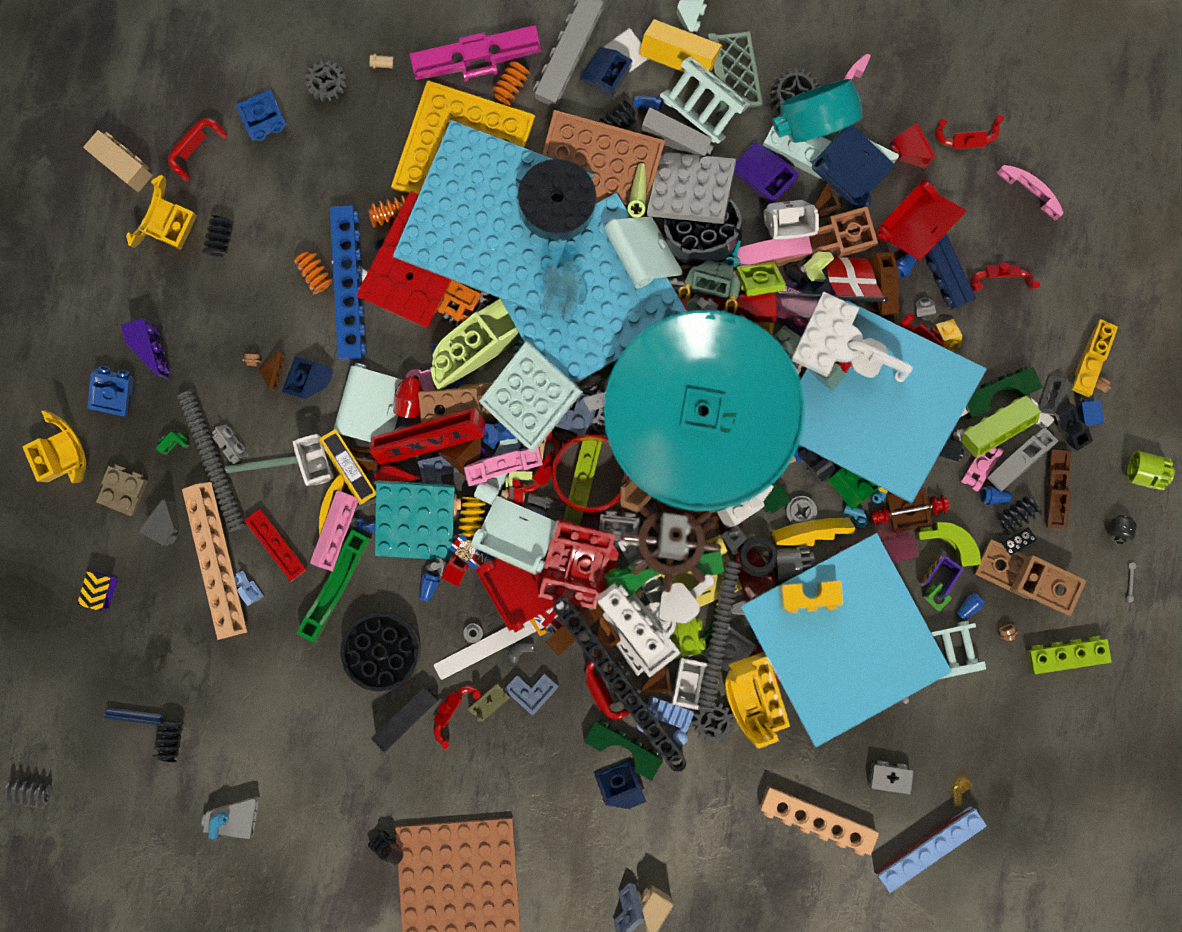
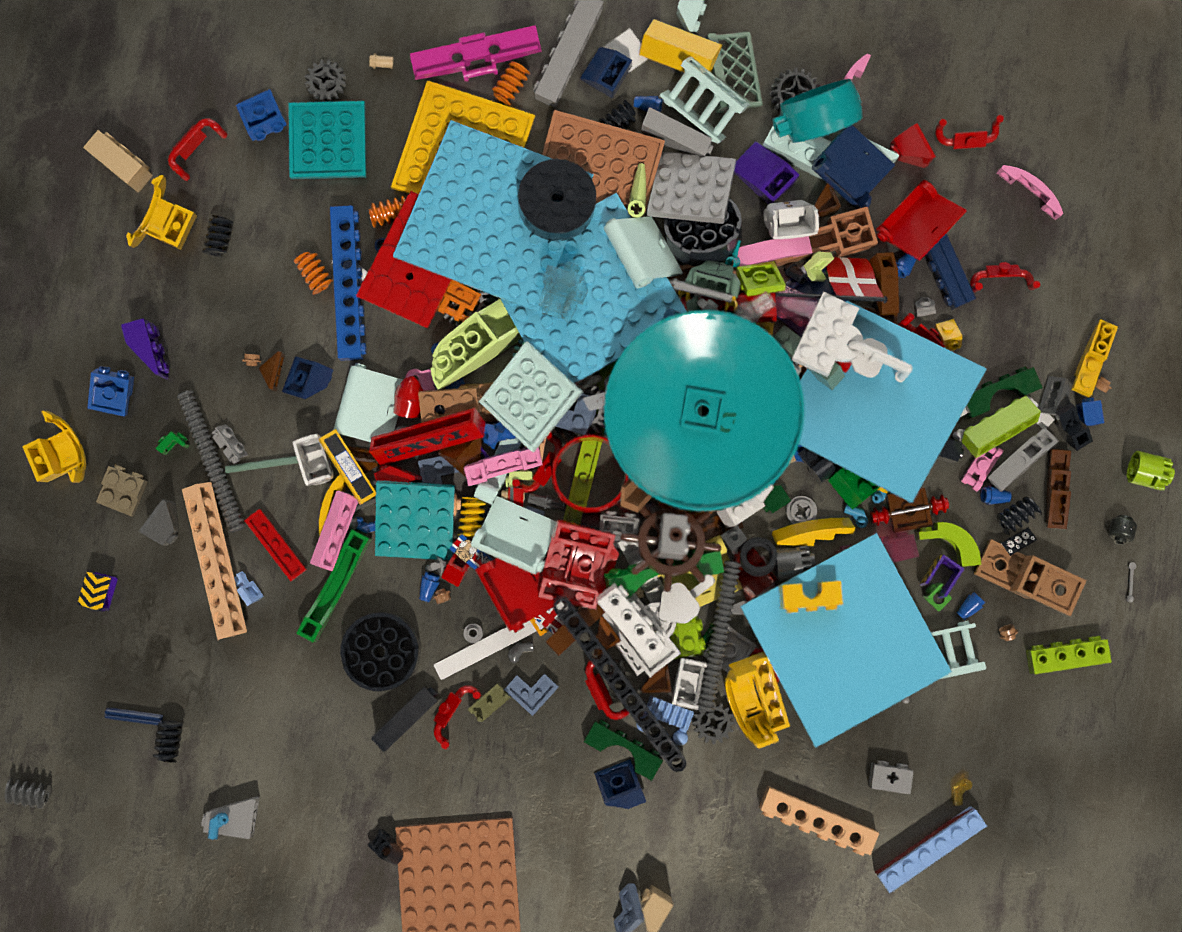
(327, 140): none -> teal plate
(442, 596): none -> medium nougat plate
(703, 291): none -> light grey bar
(755, 308): none -> clear piece

